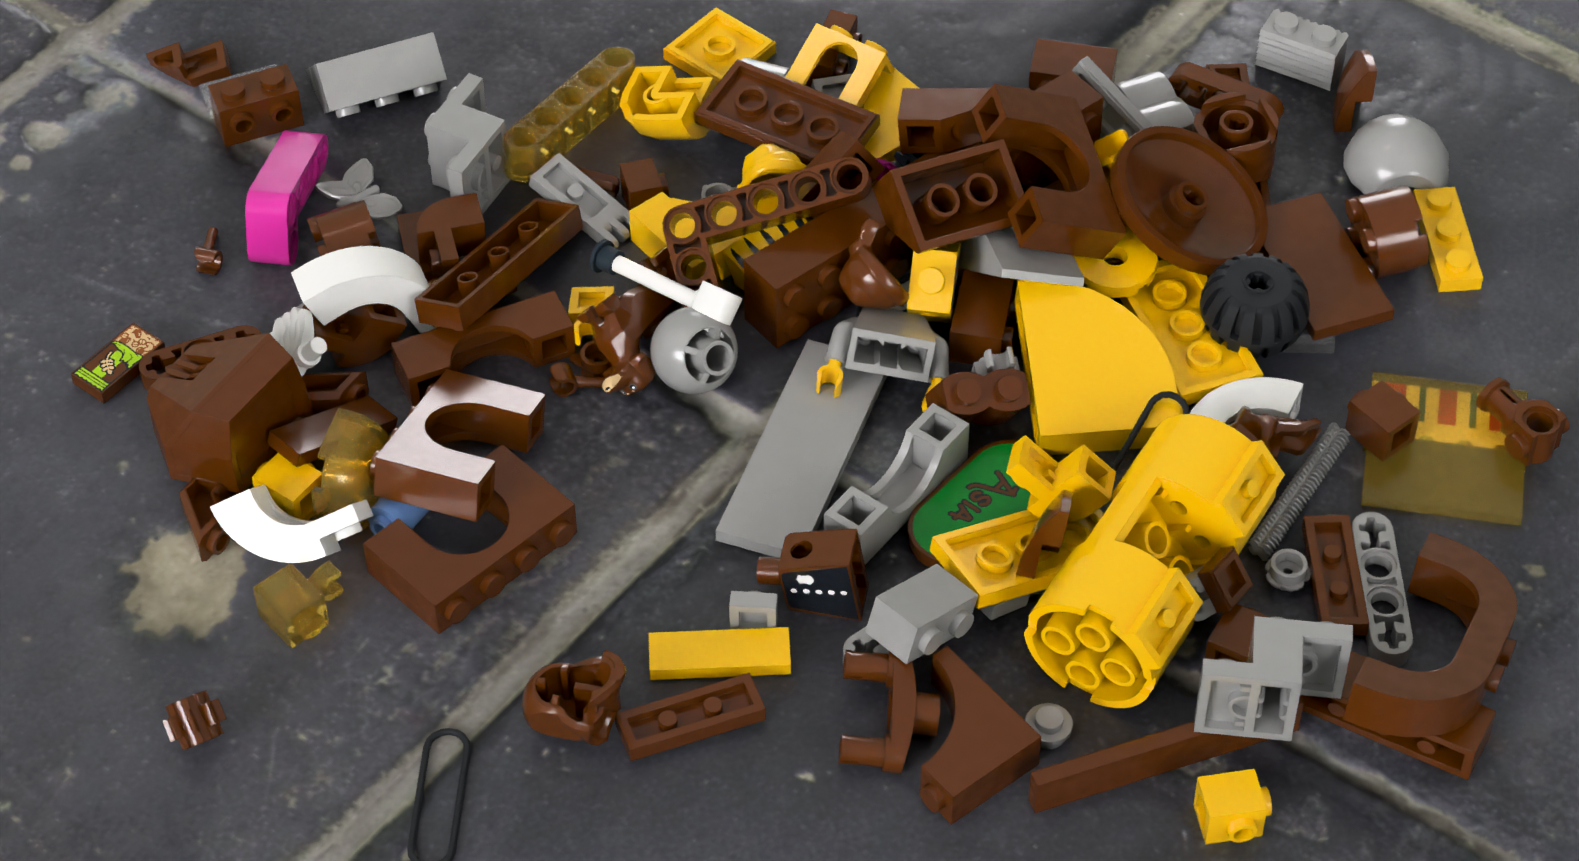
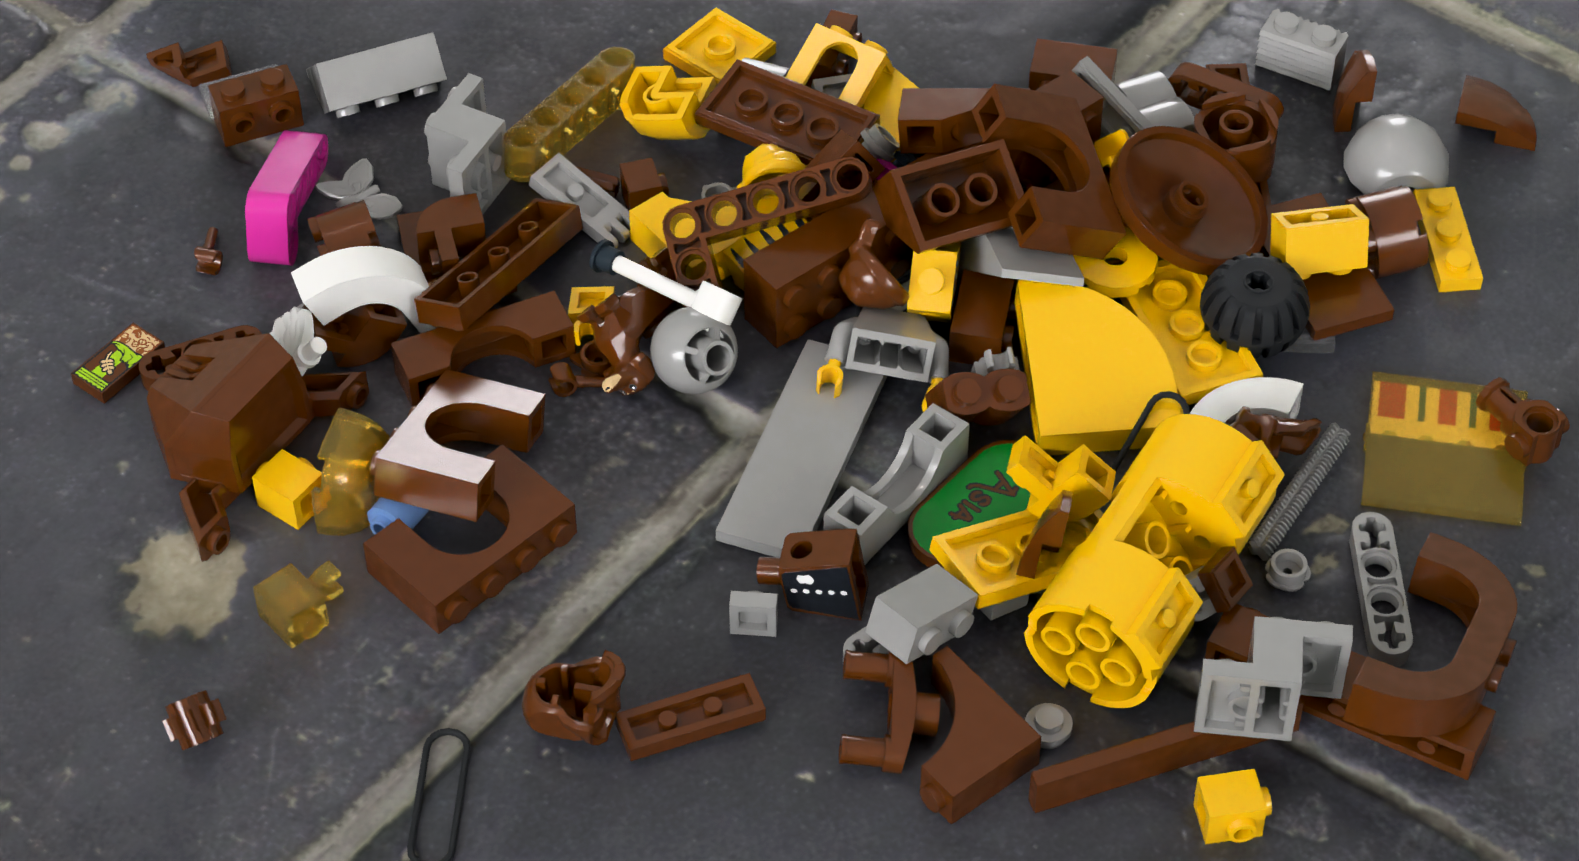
(273, 534): white arch -> none
(302, 439): reddish brown tile -> none
(719, 653): yellow tile -> none
(879, 142): none -> light grey plate
(1321, 239): none -> yellow brick
(1335, 571): reddish brown plate -> none
(1382, 420): reddish brown brick -> none
(1495, 109): none -> reddish brown brick

